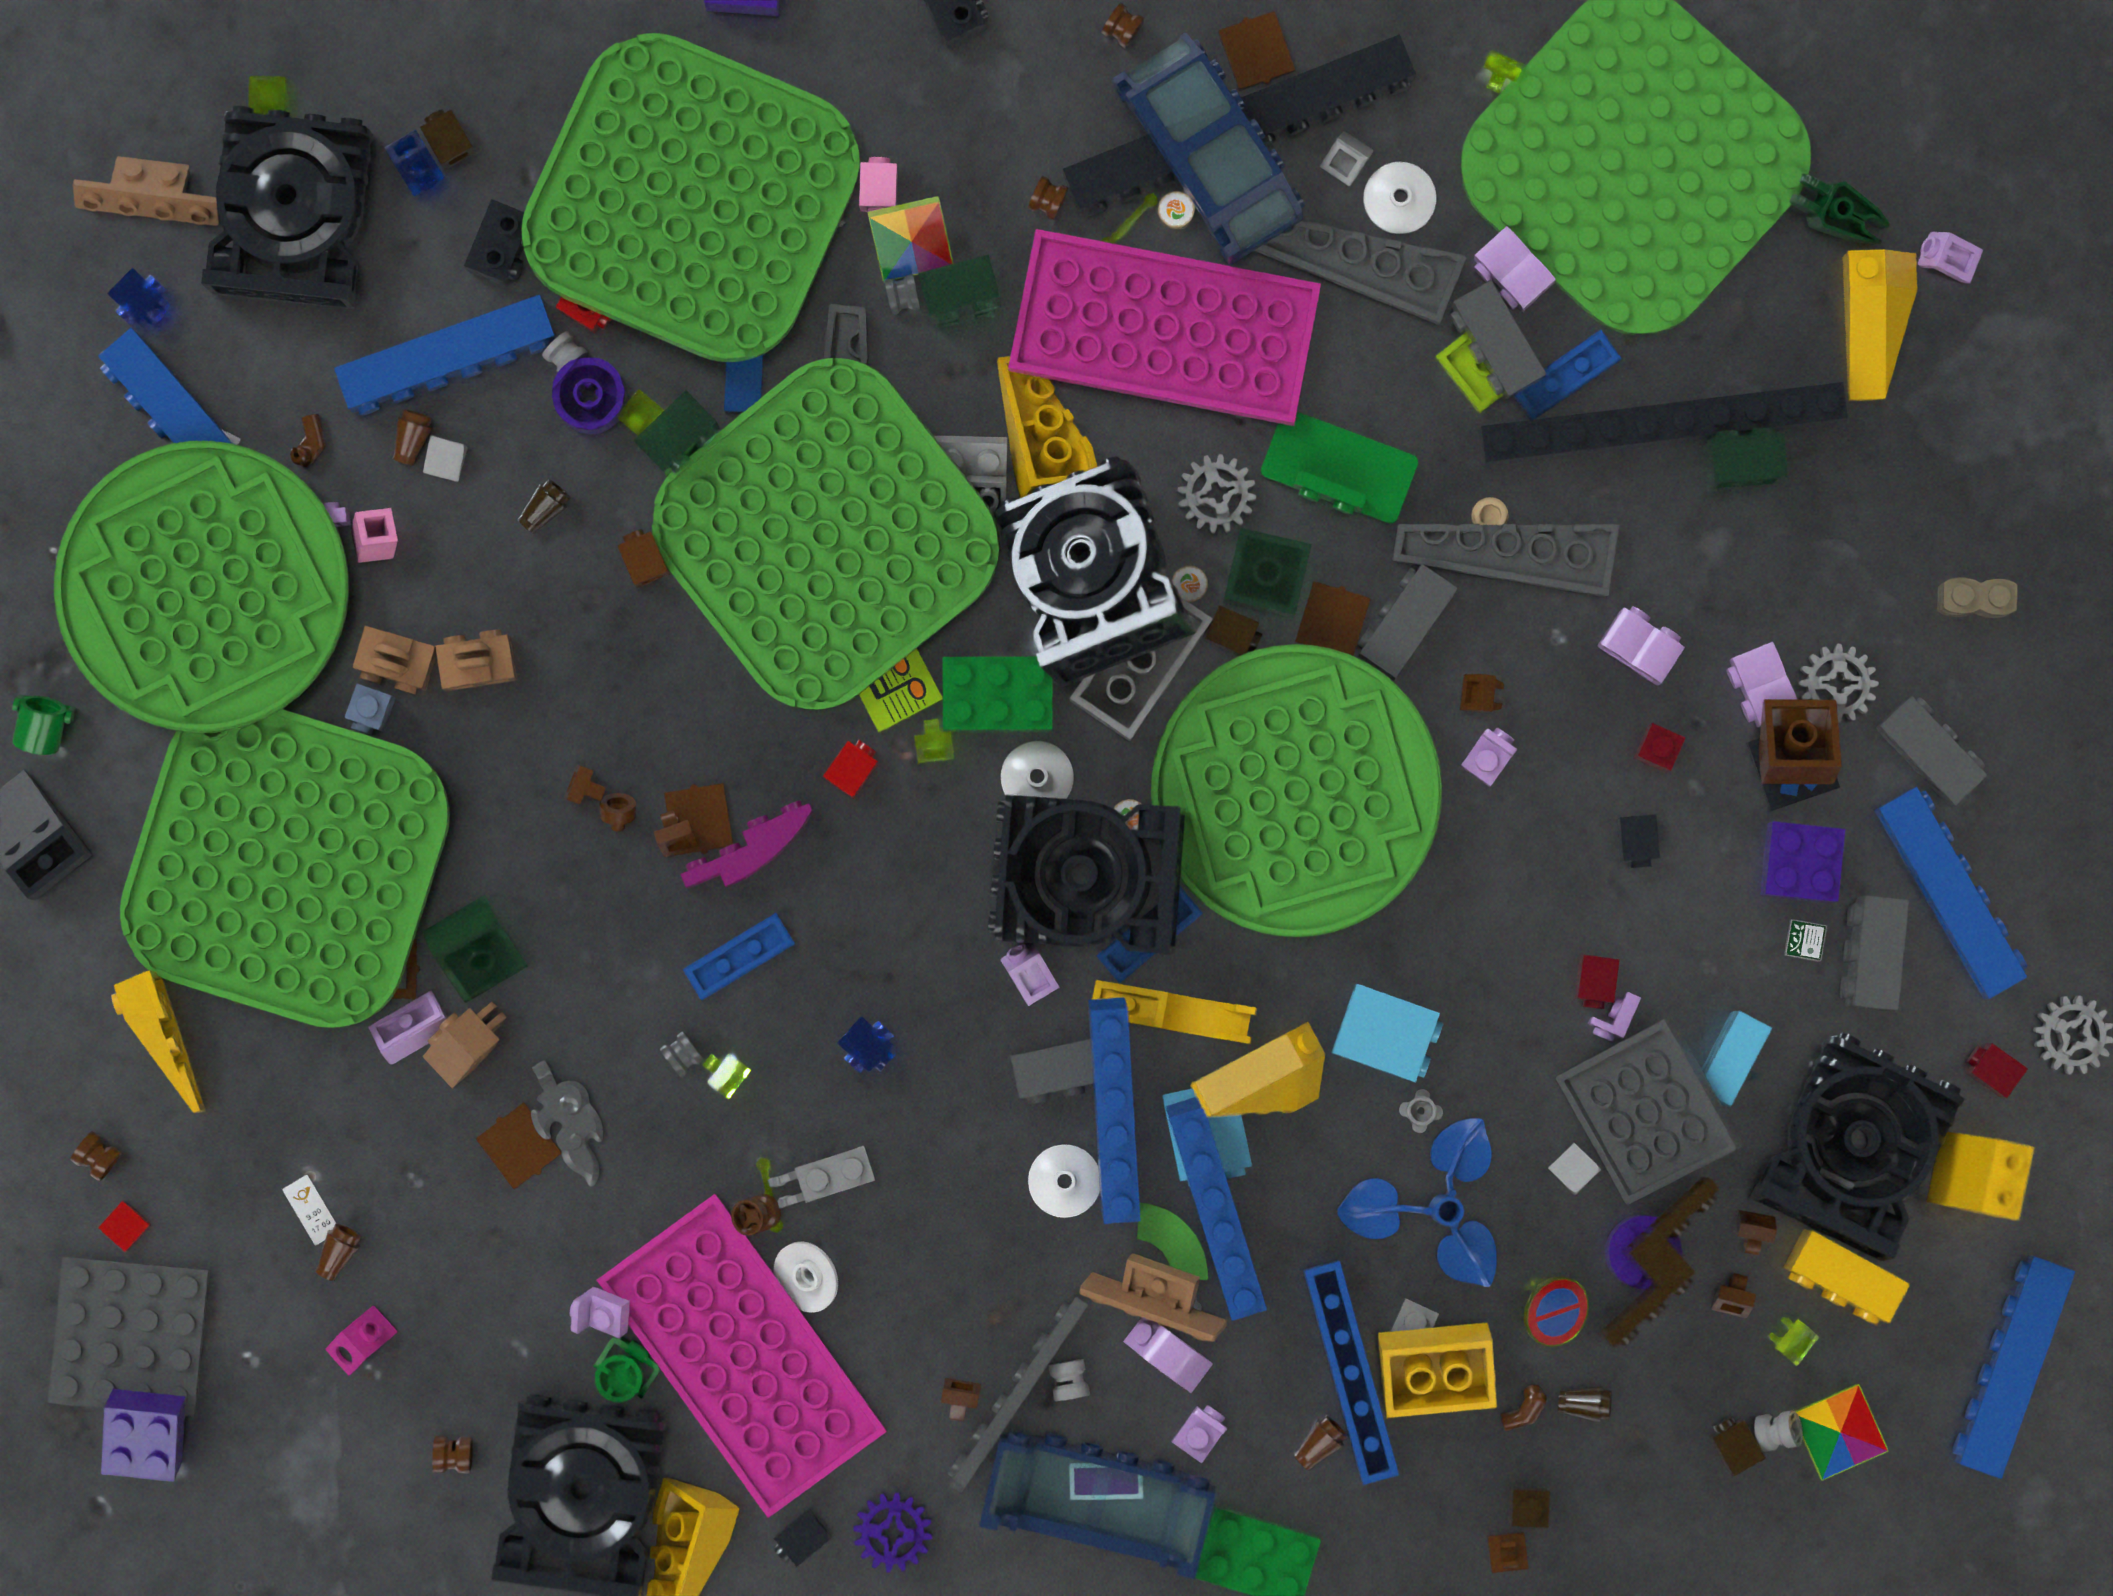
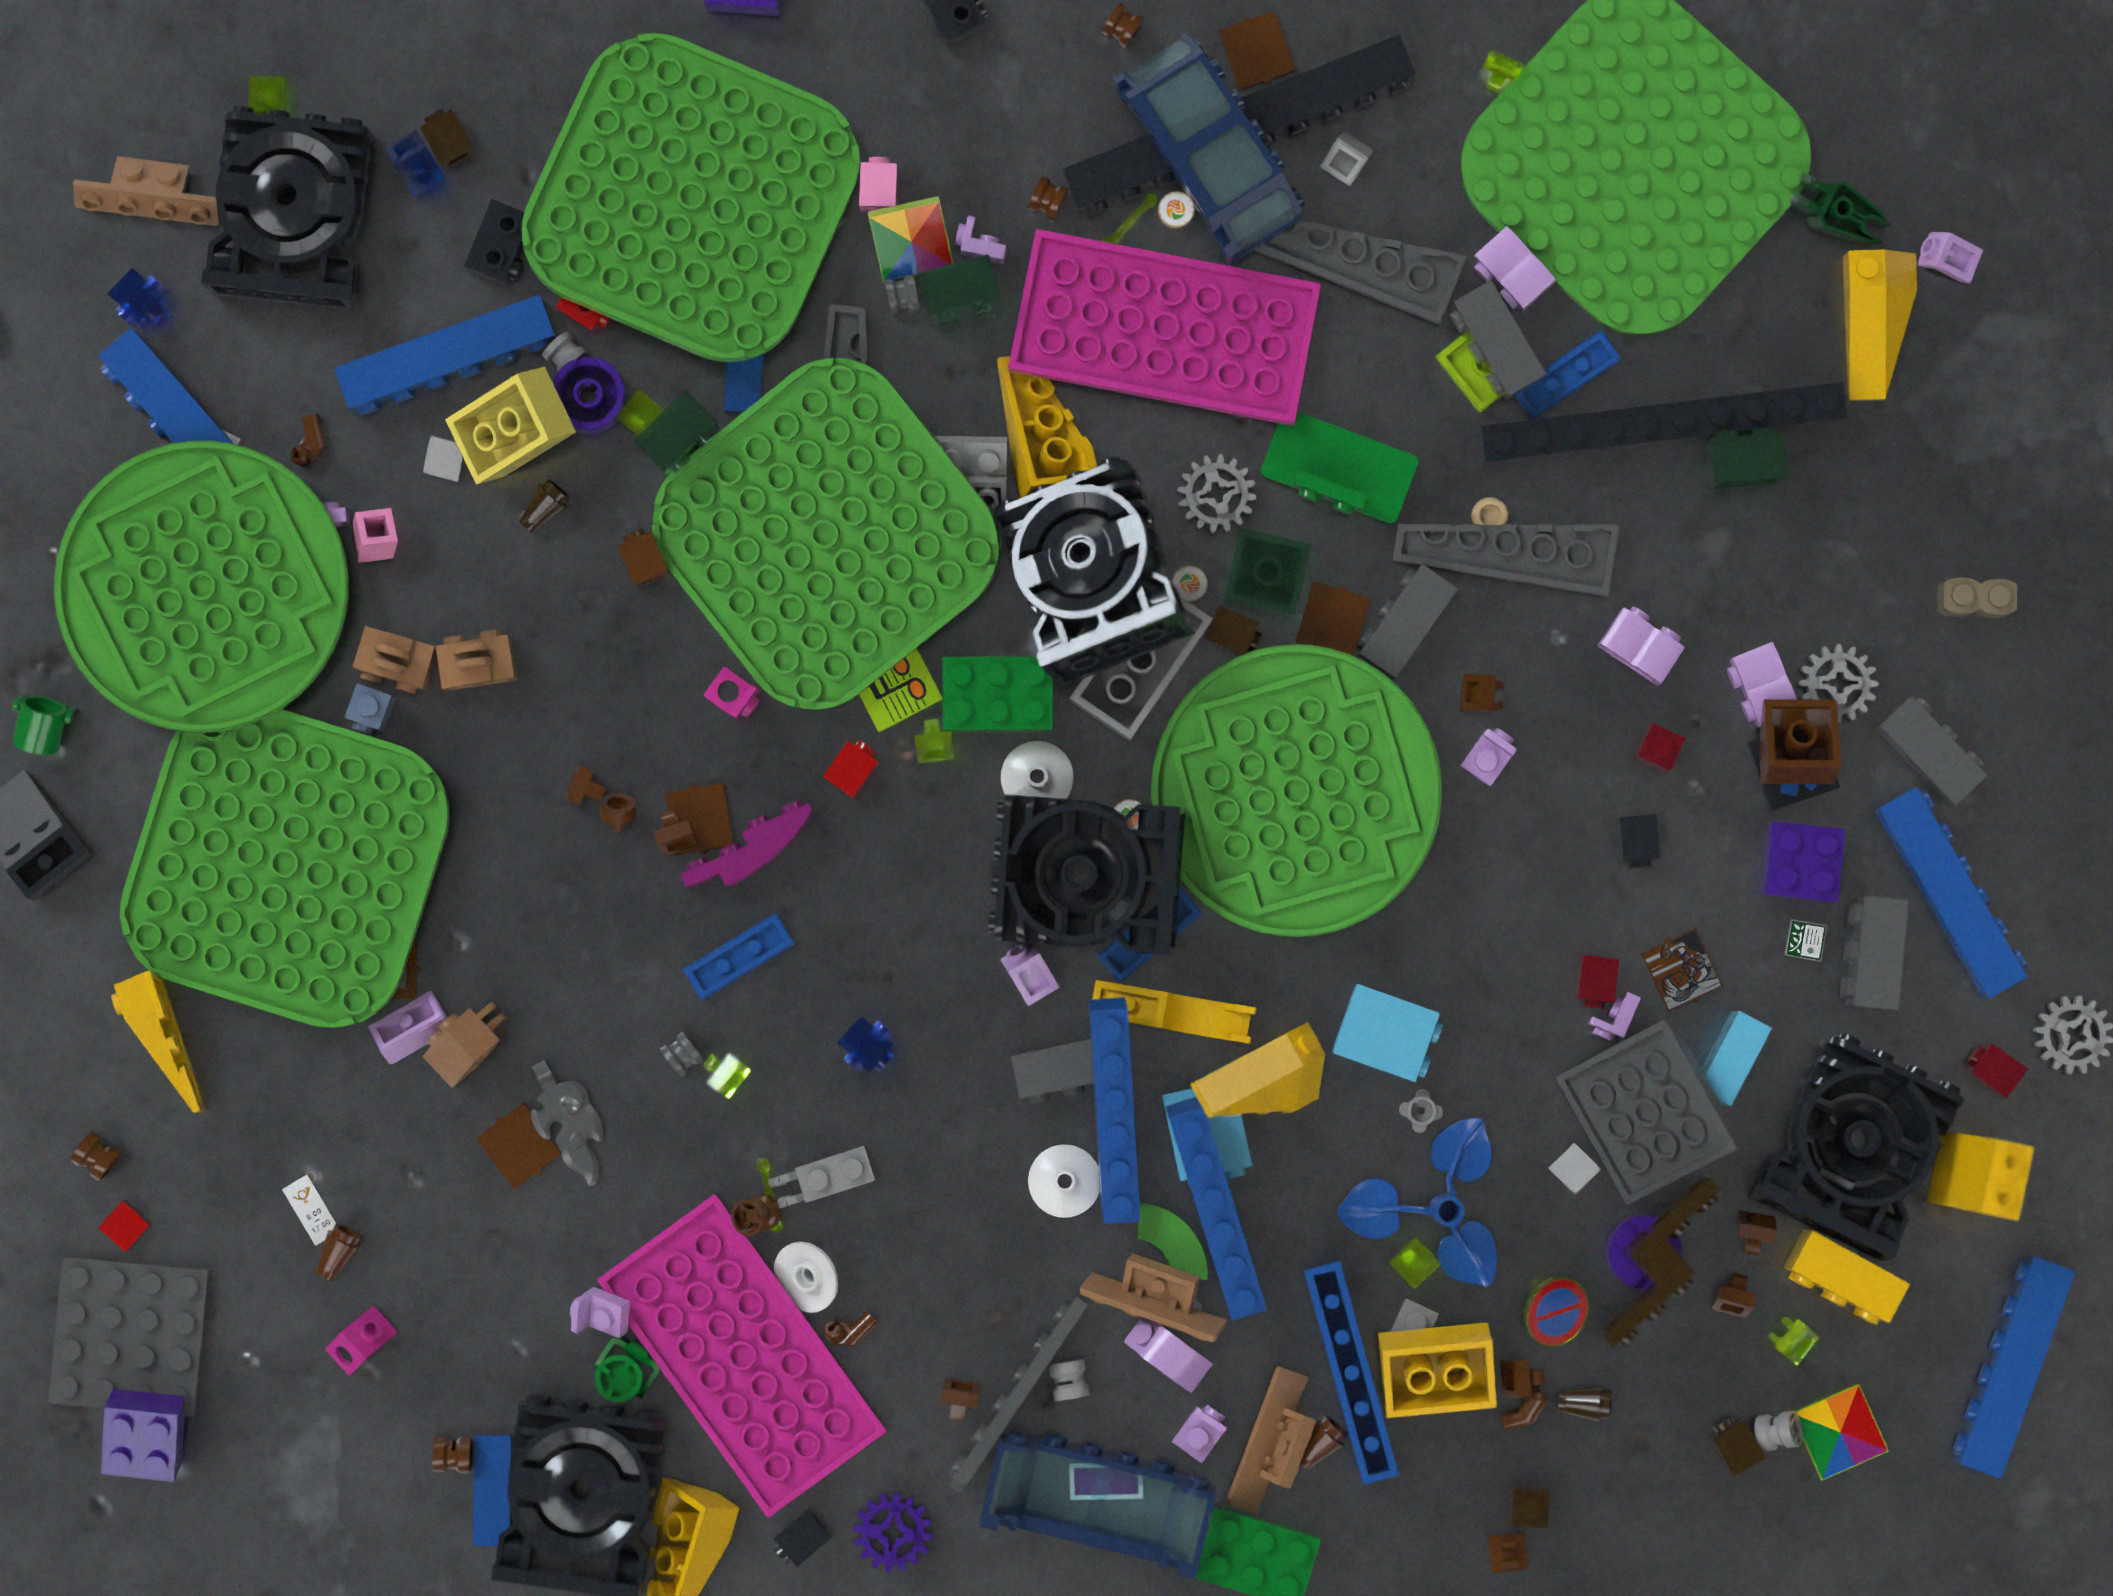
(411, 435): reddish brown cone -> none
(474, 949): clear green slope -> none
(490, 1497): none -> blue tile
(510, 425): none -> light yellow brick
(743, 704): none -> dark pink bracket
(850, 1333): none -> reddish brown arm
(979, 247): none -> lavender bracket
(1274, 1444): none -> medium nougat bracket
(1394, 215): white dish -> none
(1414, 1263): none -> clear neon green tile
(1519, 1378): none -> reddish brown tile
(1681, 969): none -> piece

